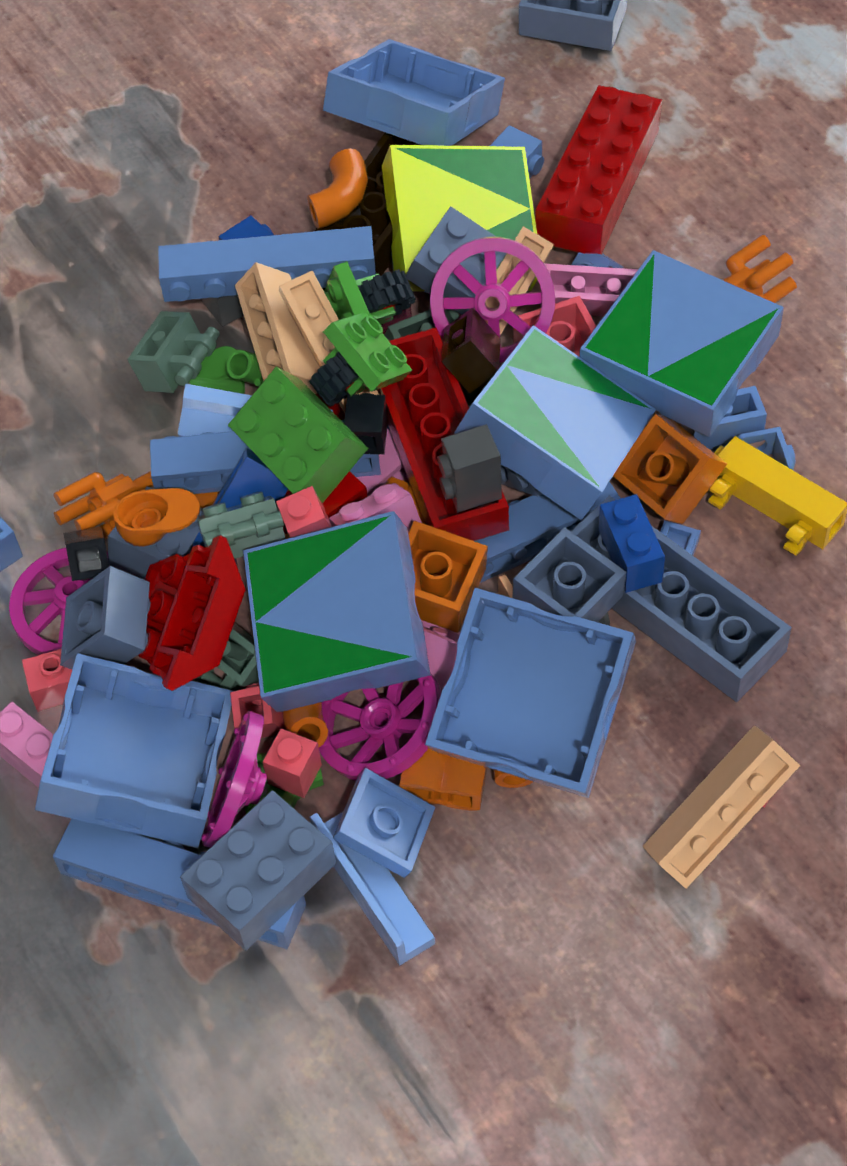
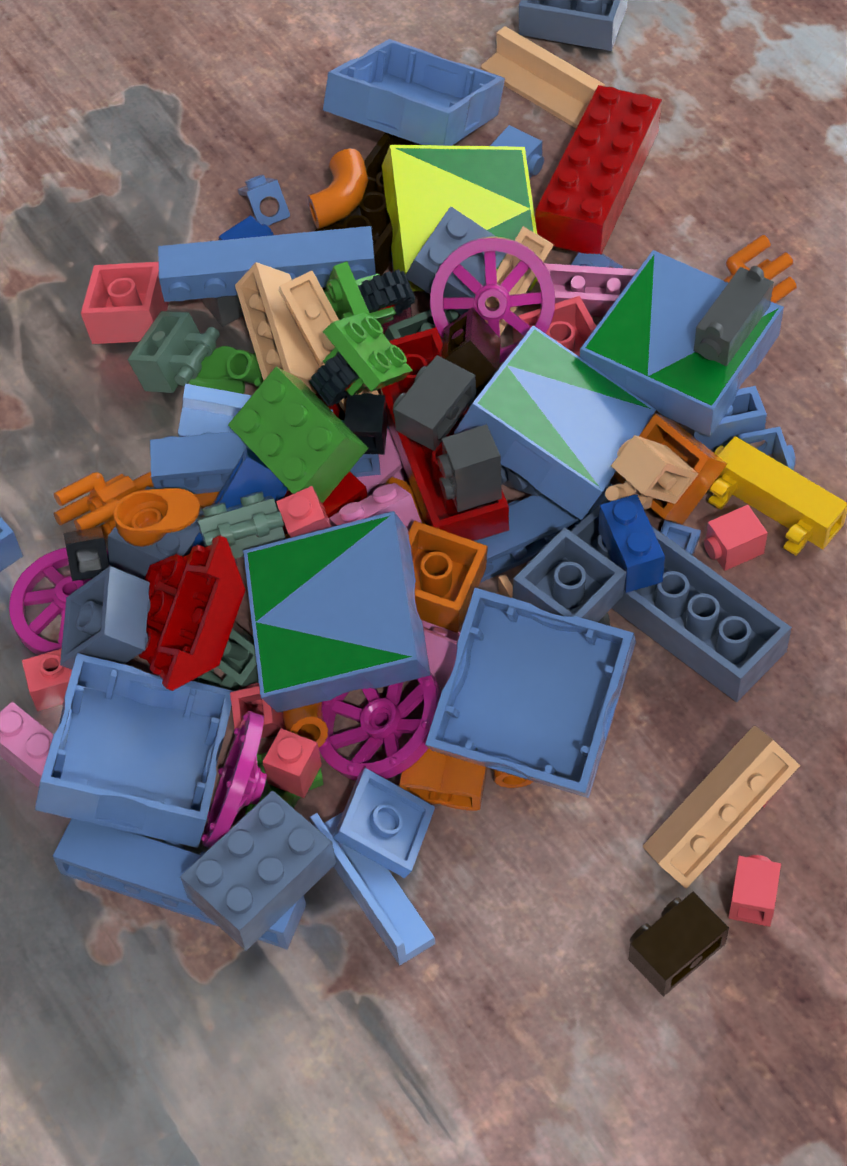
(122, 302): none -> coral brick
(257, 190): none -> medium blue bracket
(434, 402): none -> dark grey brick
(541, 77): none -> light nougat panel
(650, 472): none -> light nougat brick
(677, 942): none -> dark brown brick
(733, 315): none -> dark grey brick
(735, 538): none -> coral brick
(754, 890): none -> coral brick

